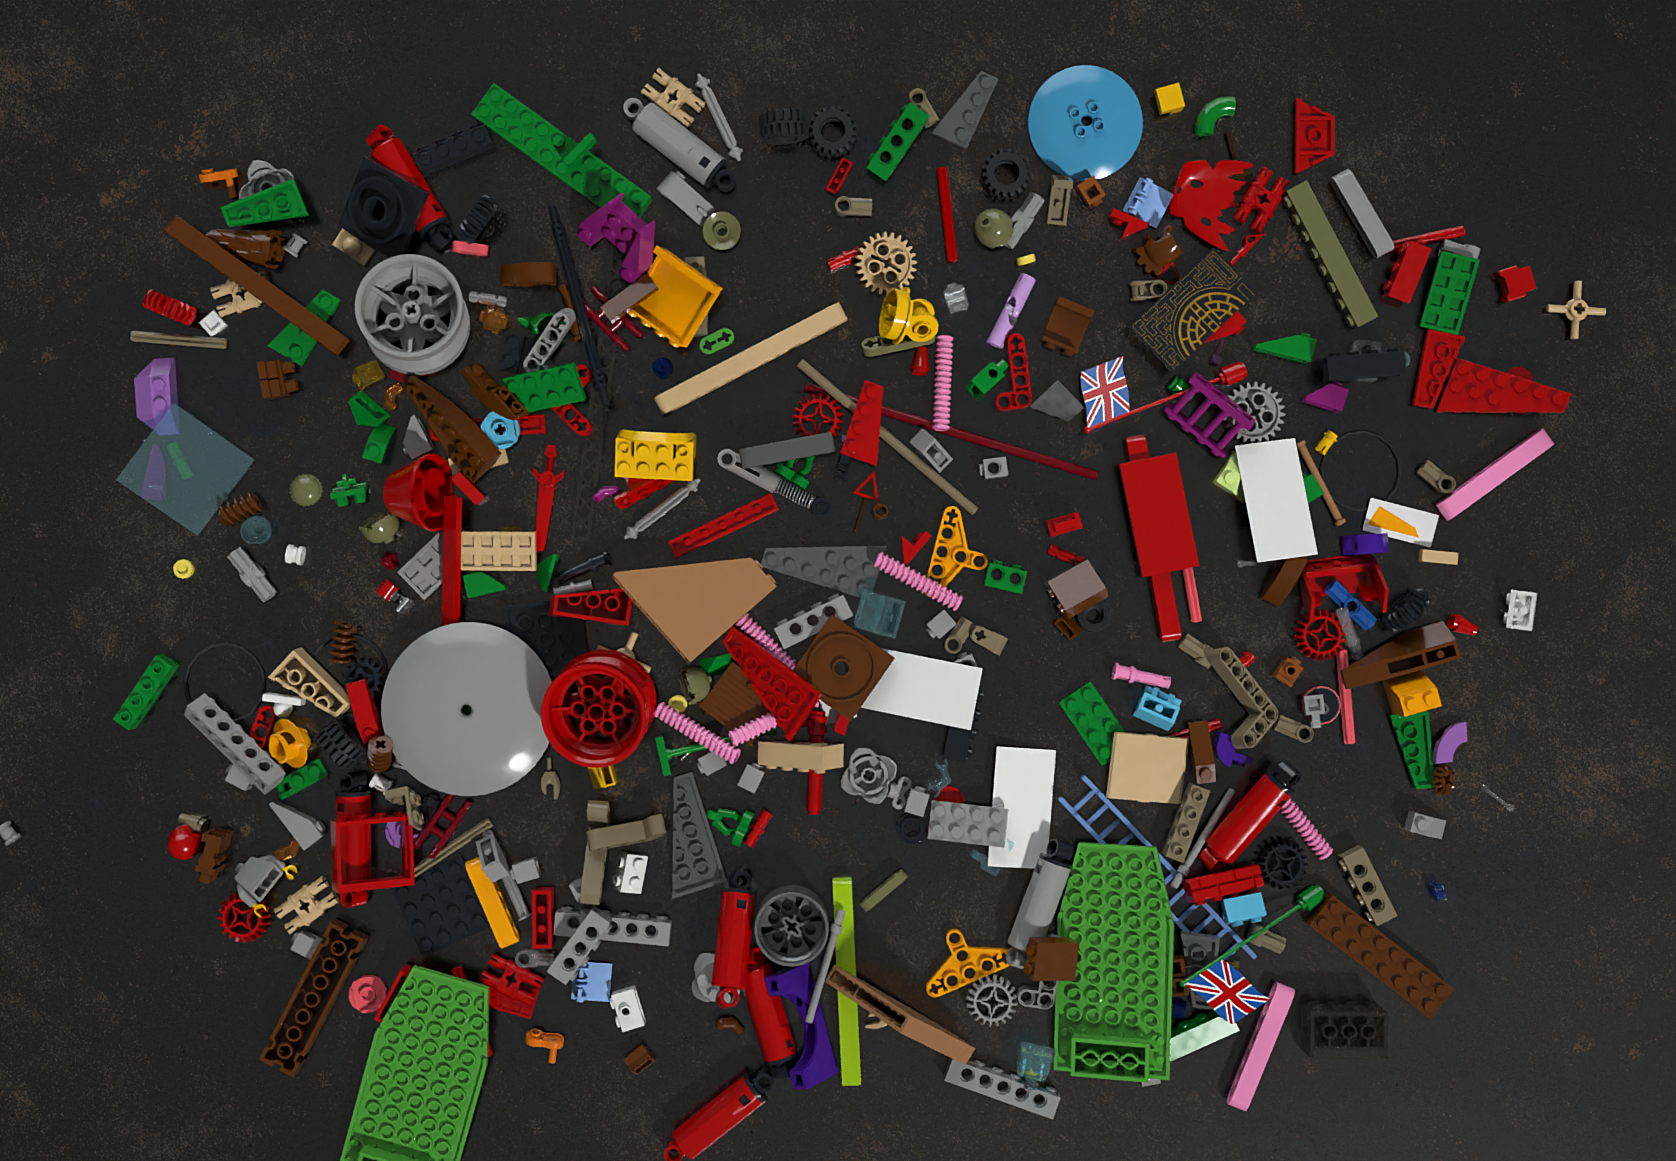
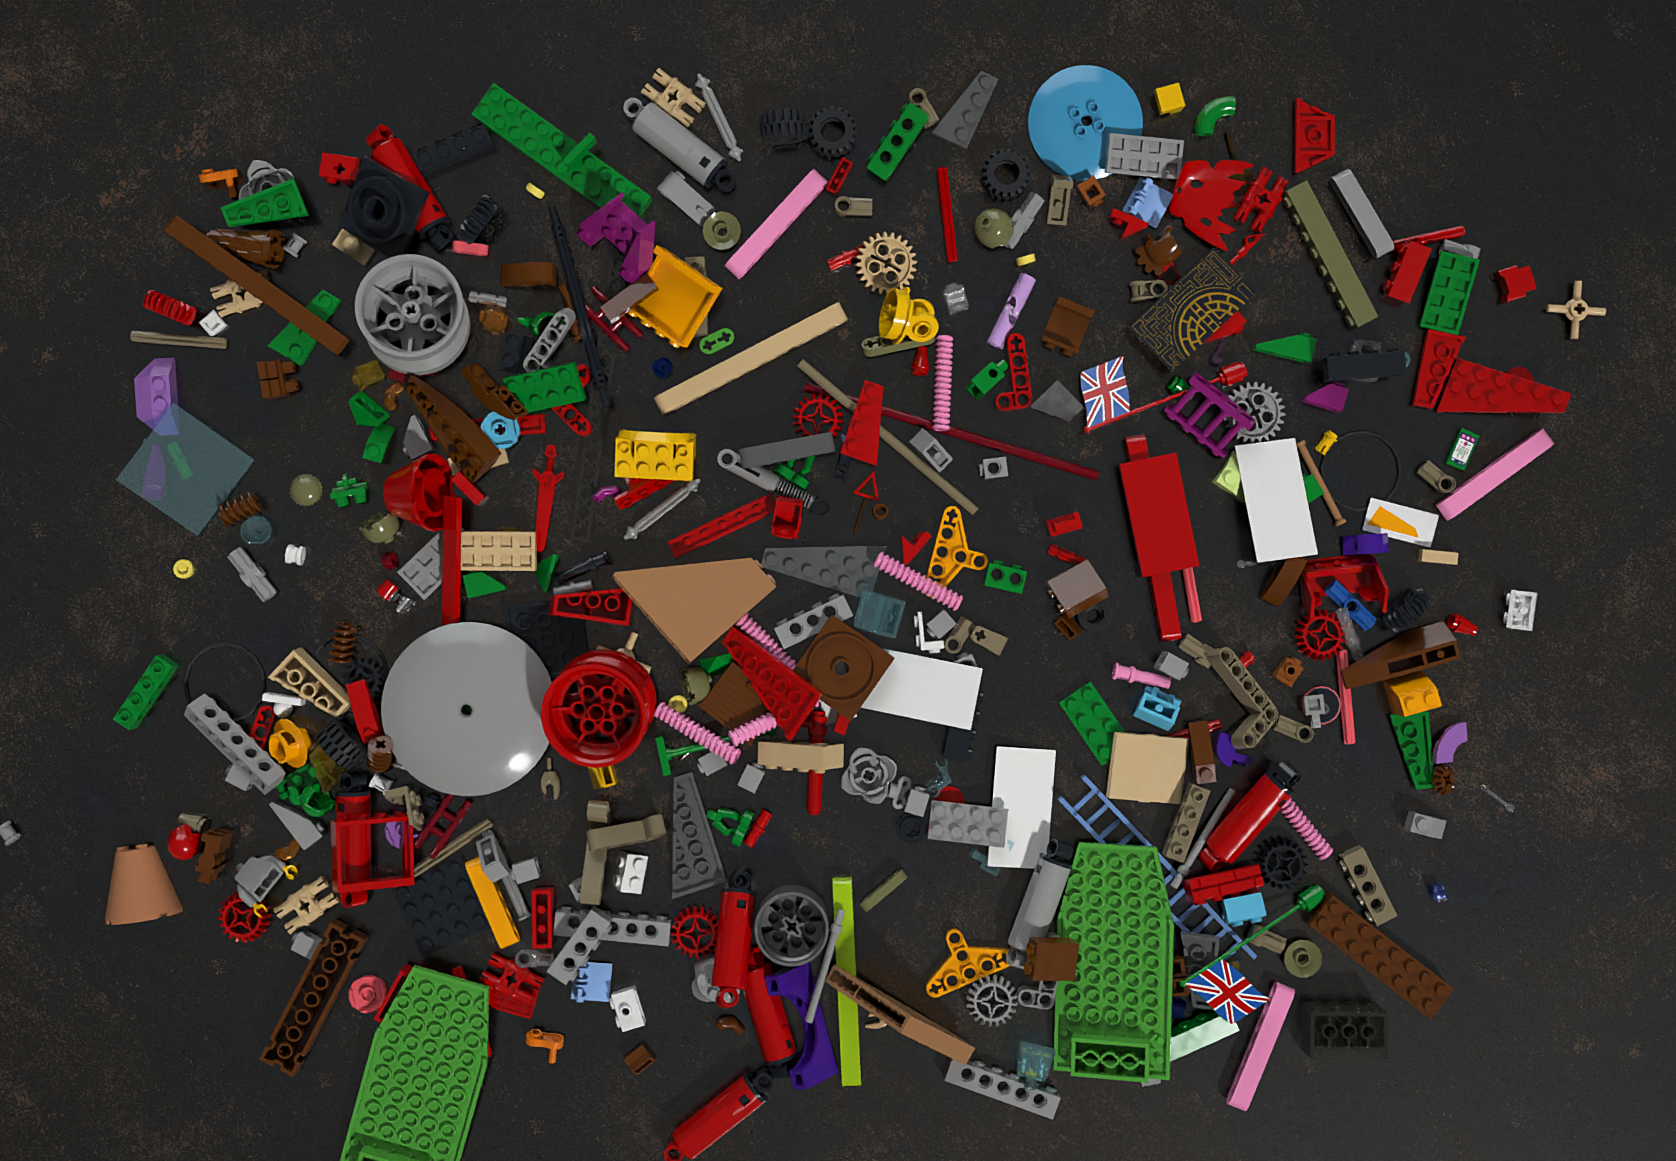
(140, 887): none -> nougat cone
(312, 800): none -> green hair
(326, 769): none -> clear yellow slope
(332, 163): none -> red brick
(535, 190): none -> light yellow tile
(688, 932): none -> red gear
(776, 224): none -> bright pink beam
(787, 517): none -> red piece
(932, 646): none -> white bracket
(1143, 156): none -> light grey plate
(1171, 665): none -> light grey brick
(1310, 963): none -> olive dish
(1462, 449): none -> tile

